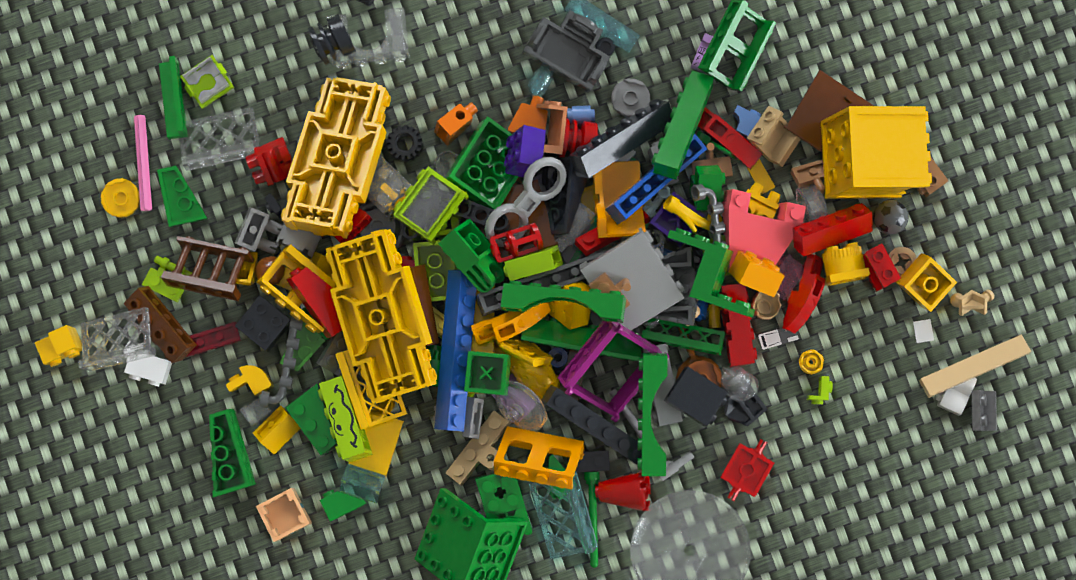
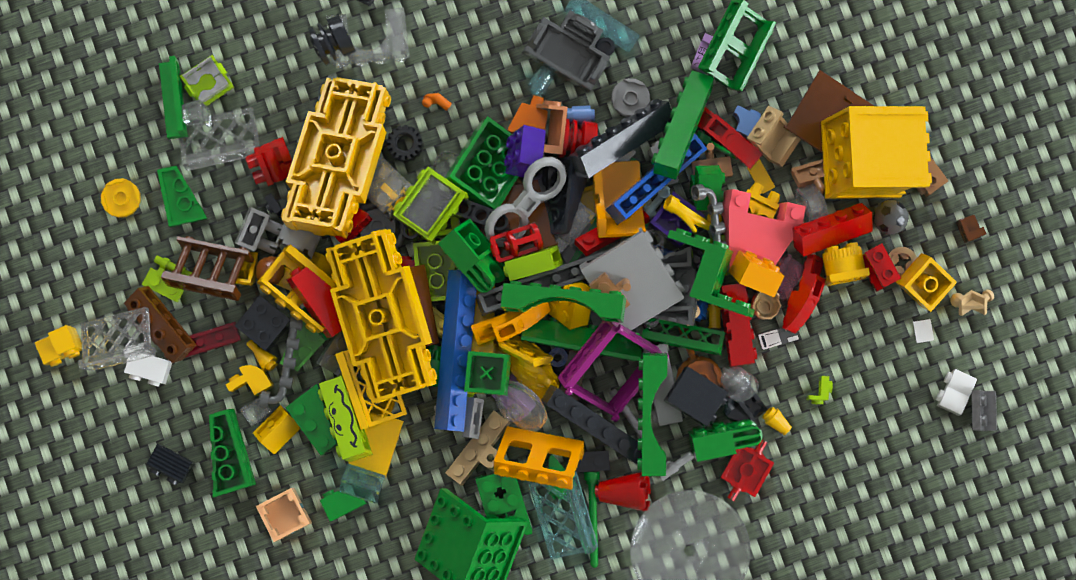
(142, 162): bright pink axle -> none
(170, 464): none -> black brick
(196, 112): none -> clear panel
(265, 359): none -> yellow cone
(436, 98): none -> orange arm
(450, 126): orange torso -> none
(723, 439): none -> green brick
(776, 420): none -> yellow cone
(817, 364): yellow plate -> none
(970, 228): none -> reddish brown panel
(974, 366): tan tile -> none

